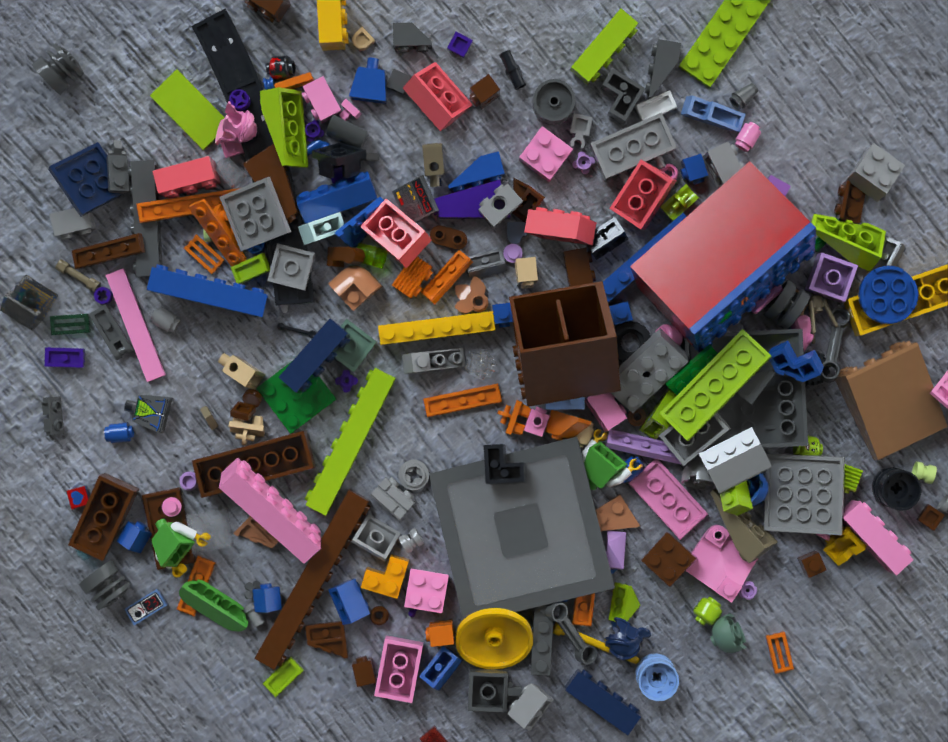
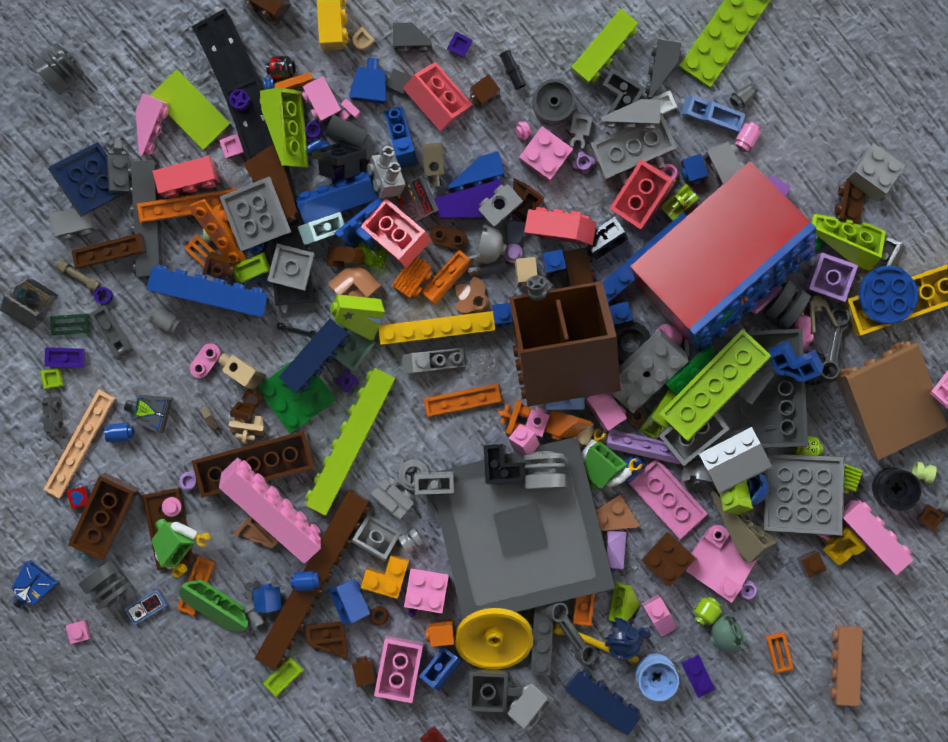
(32, 585): none -> blue torso
(51, 378): none -> lime tile
(78, 631): none -> bright pink plate
(79, 444): none -> light nougat tile
(134, 536): blue brick -> none
(135, 325): bright pink tile -> none
(148, 119): none -> bright pink slope
(205, 361): none -> bright pink plate
(217, 260): none -> reddish brown brick
(236, 126): bright pink helmet -> none
(305, 581): none -> blue brick
(358, 314): none -> lime slope
(365, 237): none -> blue tile
(386, 174): none -> light grey brick
(400, 137): none -> blue slope
(434, 483): none -> light grey brick
(489, 245): none -> light grey cylinder
(522, 130): none -> bright pink plate
(524, 440): none -> bright pink brick
(536, 287): none -> dark grey wheel
(545, 470): none -> light grey wheel
(553, 262): none -> blue brick
(640, 113): none -> light grey slope
(659, 615): none -> bright pink slope
(698, 676): none -> dark purple plate
(847, 665): none -> nougat brick

